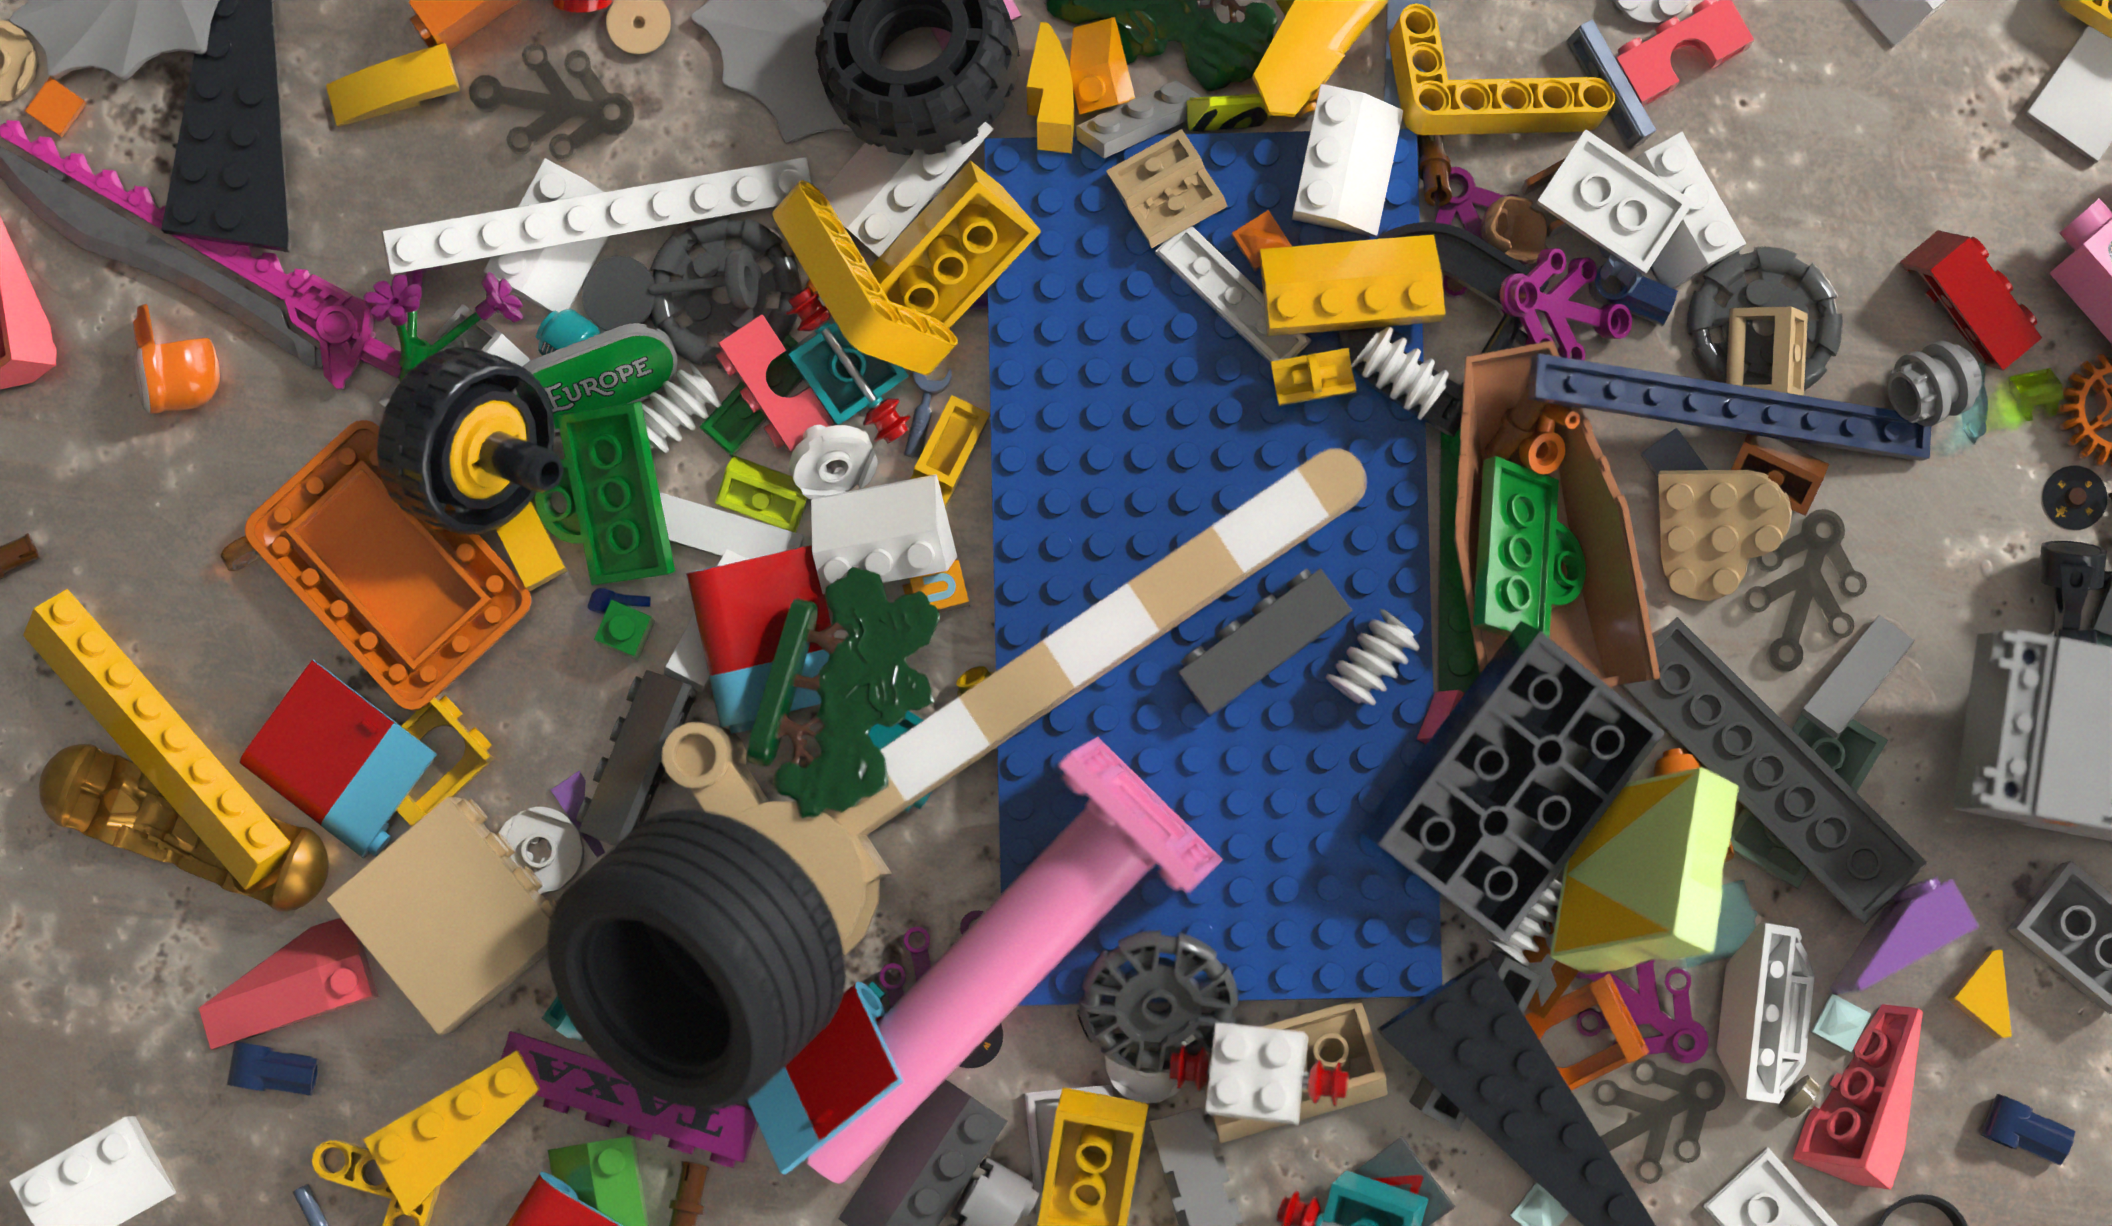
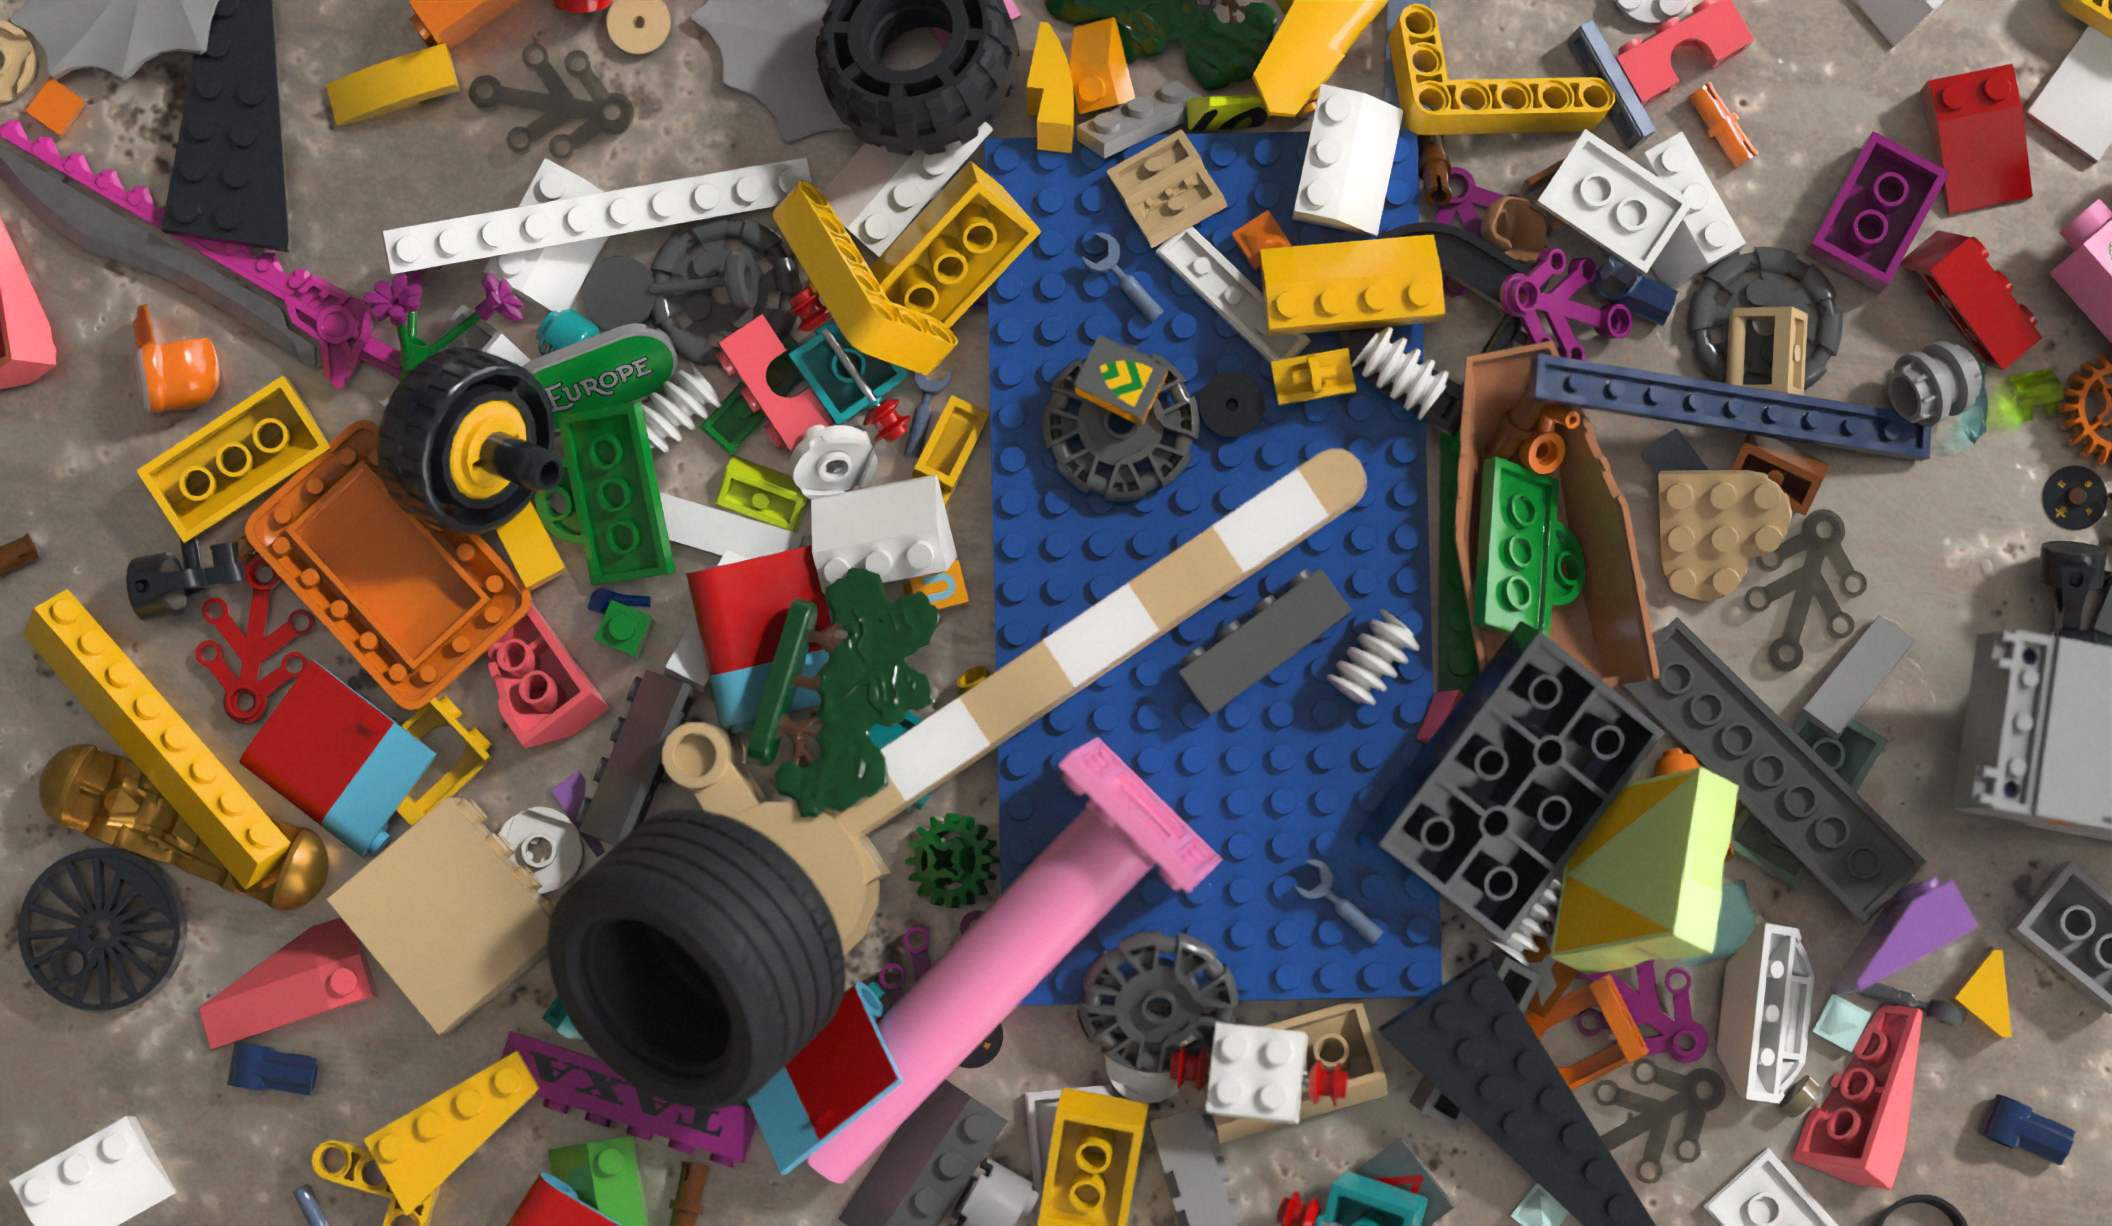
(146, 881): none -> black piece
(161, 587): none -> black piece
(234, 459): none -> yellow slope
(253, 648): none -> red plant
(541, 684): none -> coral wedge
(970, 860): none -> green gear
(1120, 380): none -> piece
(1120, 449): none -> dark grey plate
(1127, 283): none -> sand blue piece
(1231, 404): none -> black piece
(1343, 907): none -> sand blue piece
(1722, 125): none -> orange pin
(1877, 212): none -> magenta brick
(1935, 1010): none -> dark grey piece
(1978, 138): none -> red slope

